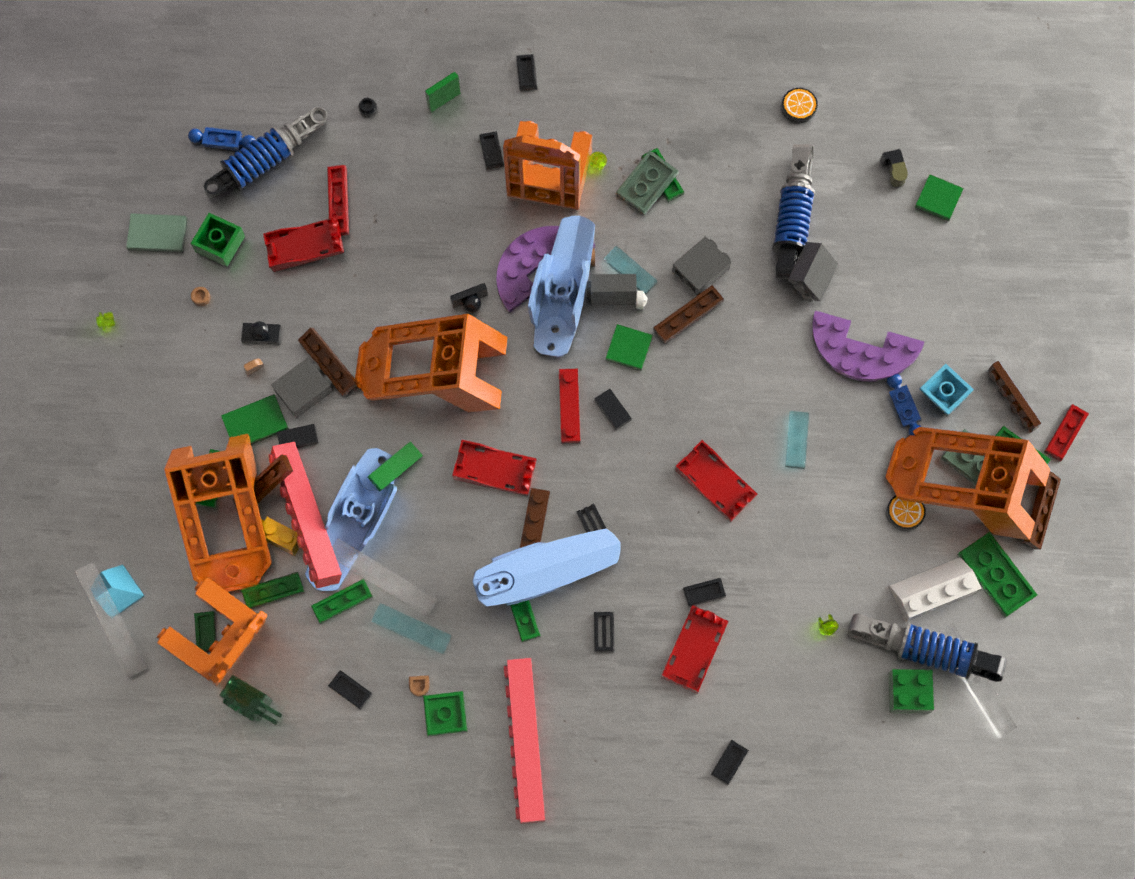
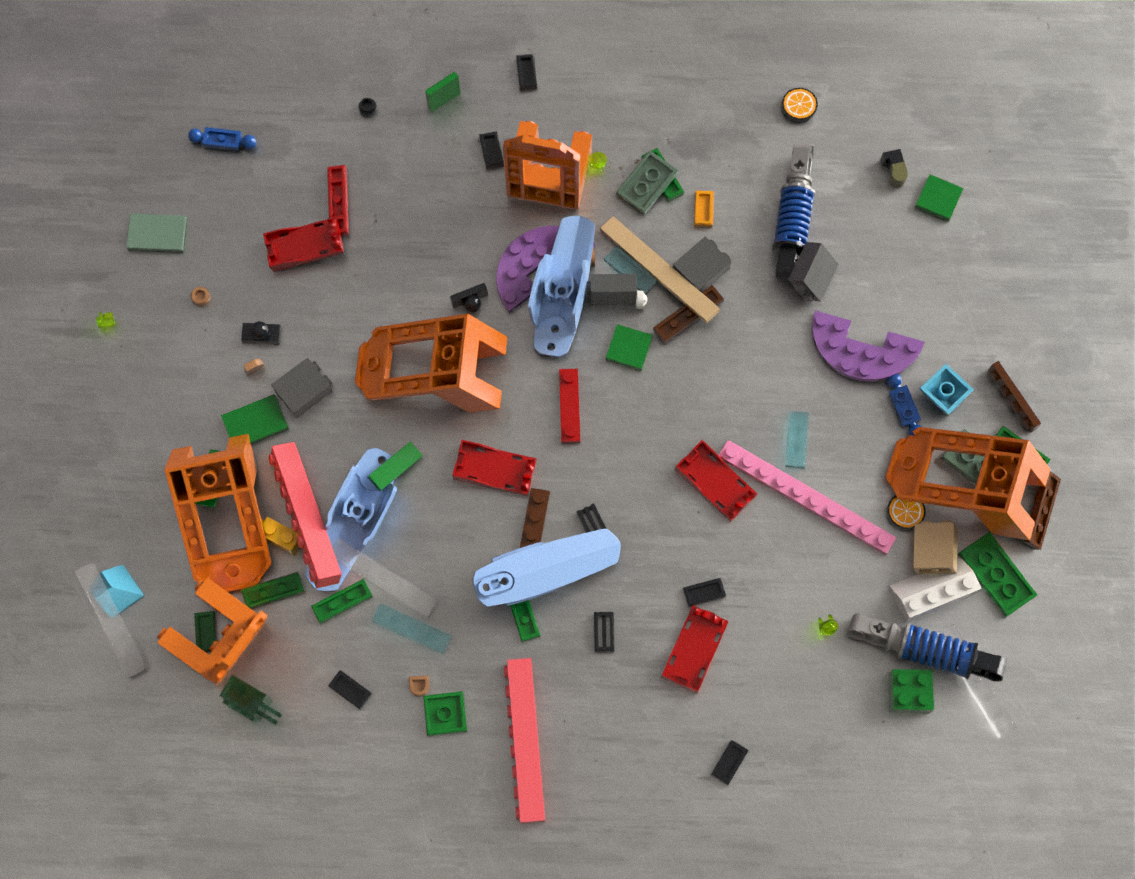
(217, 239): green brick -> none
(264, 151): piece -> none
(271, 477): reddish brown plate -> none
(302, 436): black tile -> none
(327, 361): reddish brown plate -> none
(612, 409): black tile -> none
(660, 270): none -> tan tile
(703, 209): none -> light orange tile
(807, 497): none -> bright pink plate
(935, 547): none -> tan brick
(1066, 432): red tile -> none

